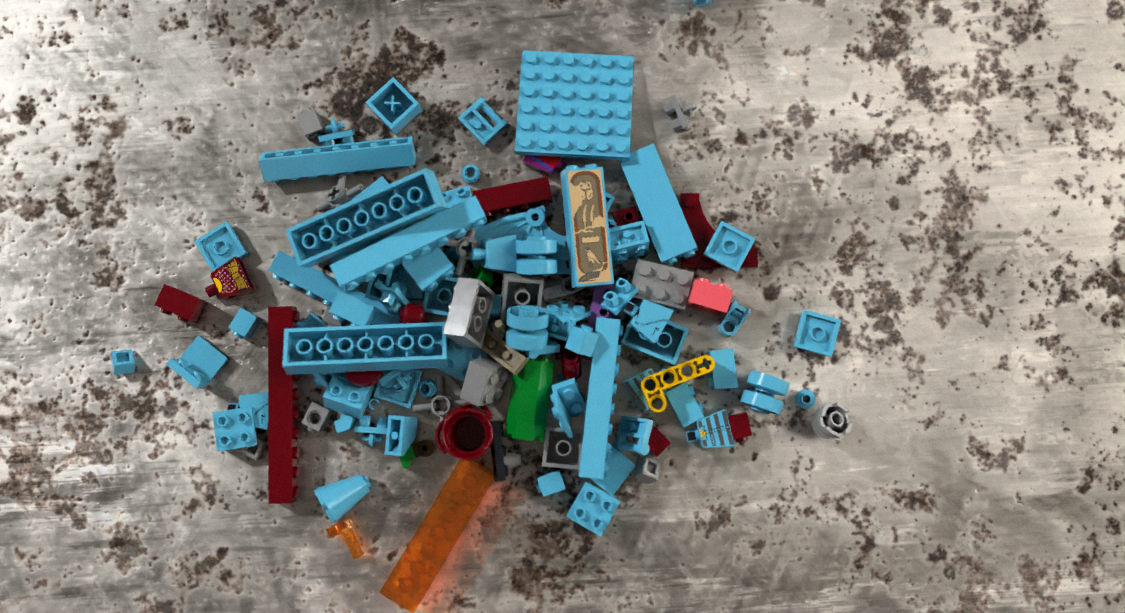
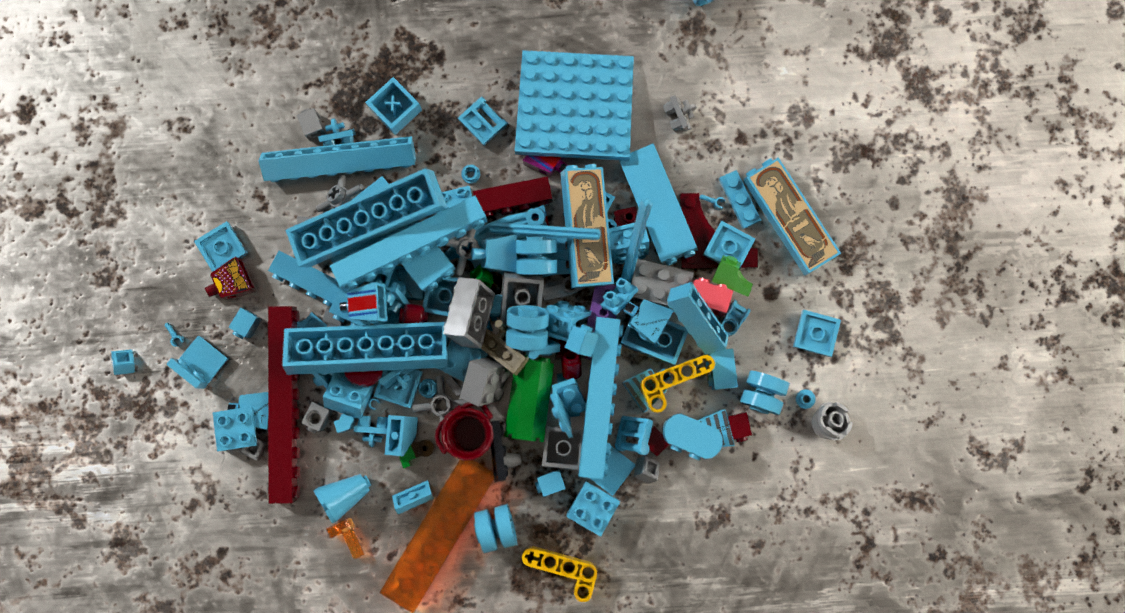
(174, 335): none -> medium azure hand
(180, 303): dark red brick -> none
(366, 303): none -> torso
(412, 497): none -> medium azure plate
(490, 529): none -> medium azure wheel
(545, 231): none -> medium azure axle
(557, 568): none -> yellow beam
(636, 239): none -> medium azure axle
(684, 404): medium azure brick -> none
(692, 436): none -> medium azure brick
(697, 318): none -> medium azure brick
(713, 201): none -> medium azure hand
(729, 273): none -> bright green arch
(739, 199): none -> medium azure plate
(791, 215): none -> brick

